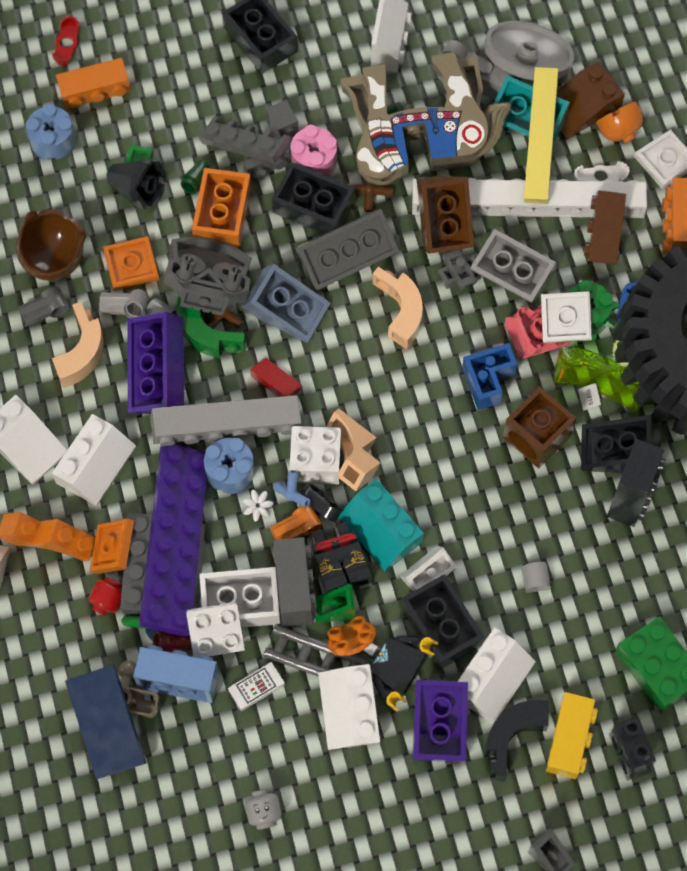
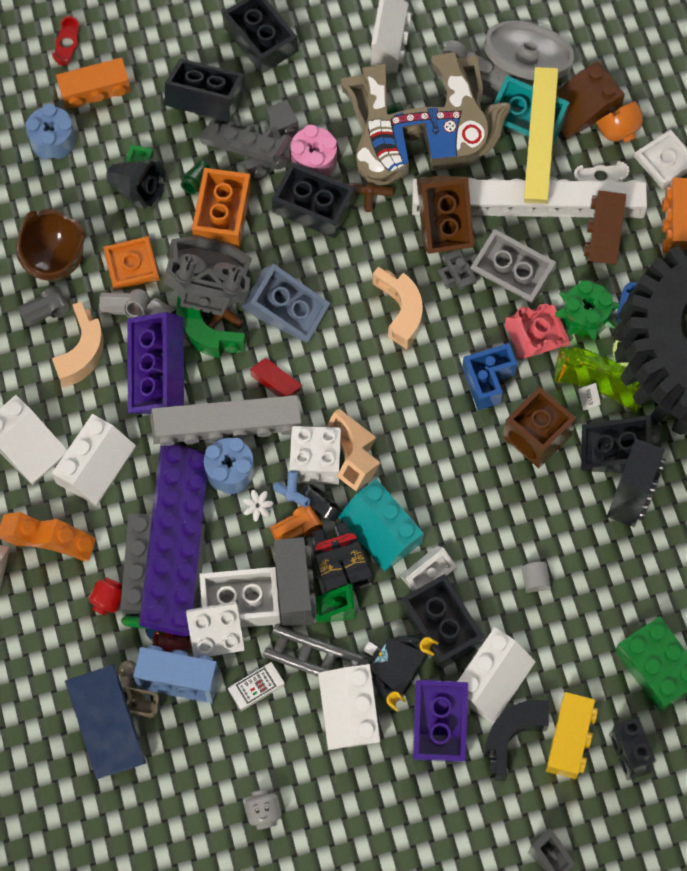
(111, 546): orange tile -> none
(204, 90): none -> black brick
(347, 249): dark grey plate -> none
(351, 637): orange dish -> none
(566, 317): white tile -> none

